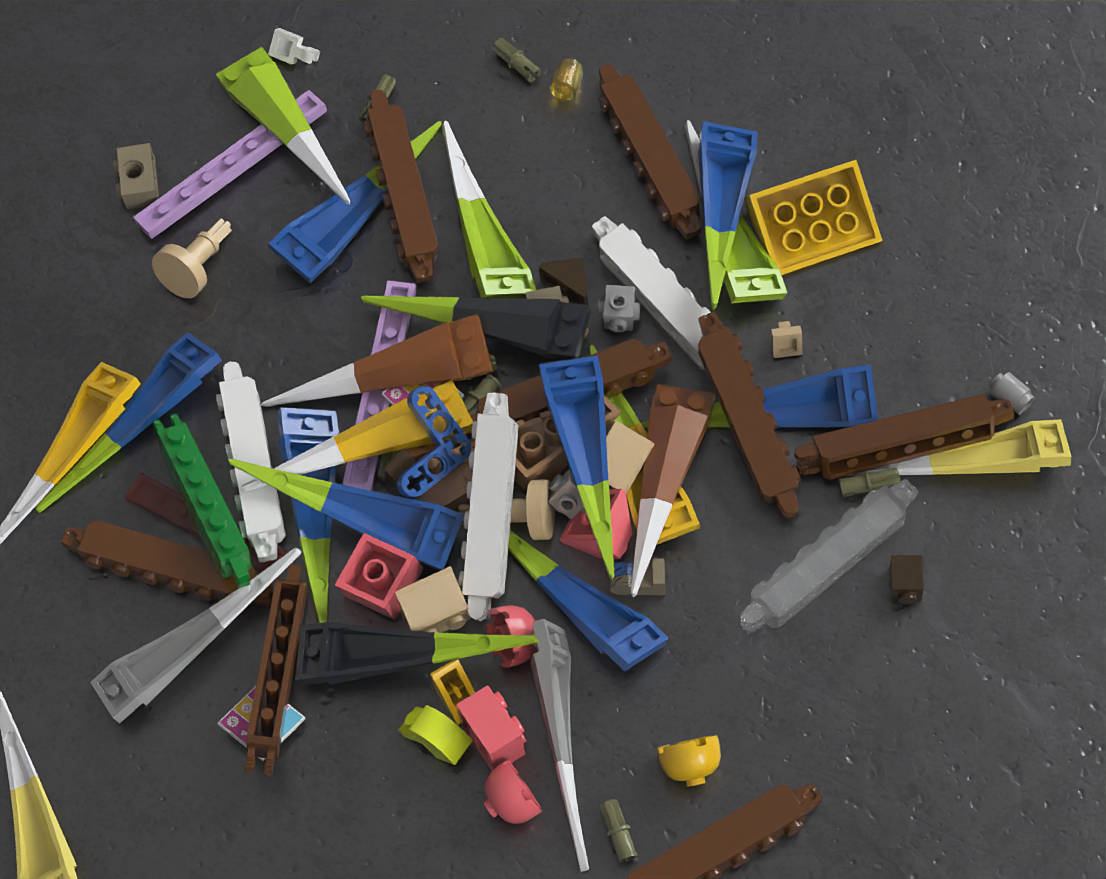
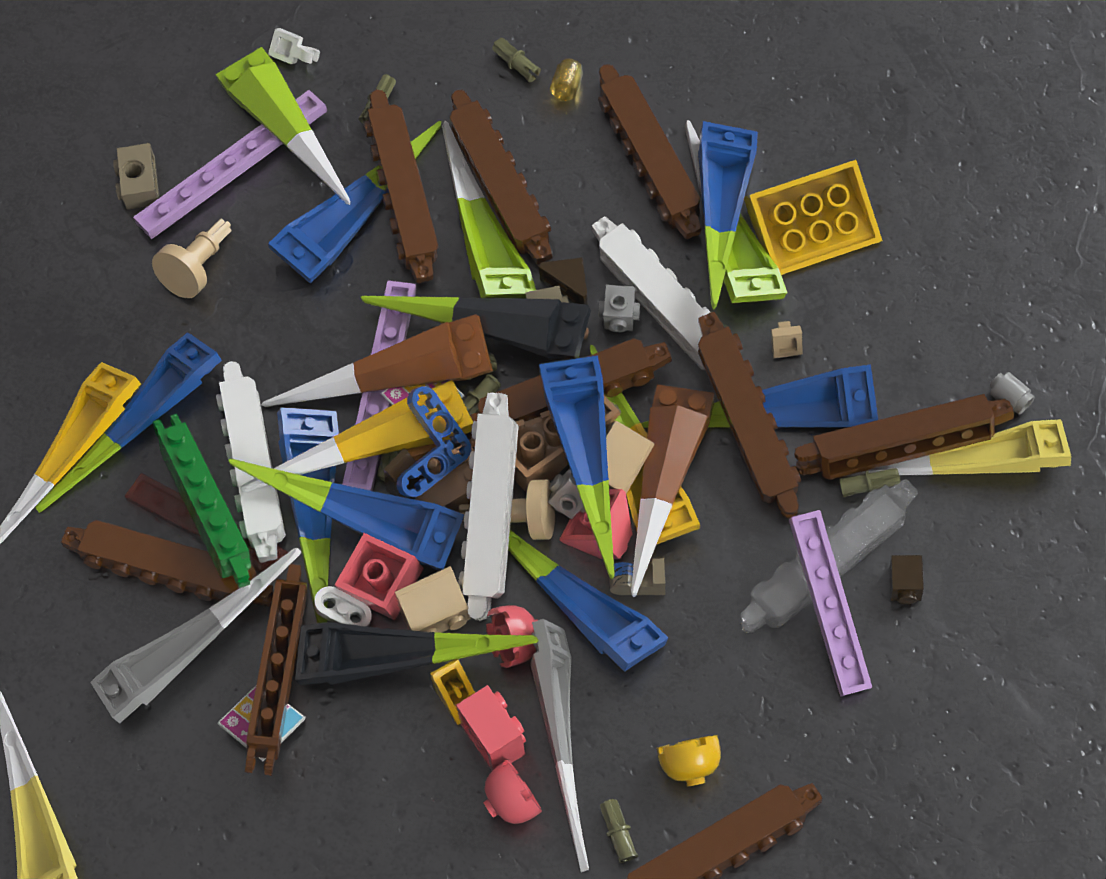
(344, 607): none -> white plate
(436, 733): neon yellow brick -> none
(499, 179): none -> reddish brown hinge
(830, 603): none -> lavender plate

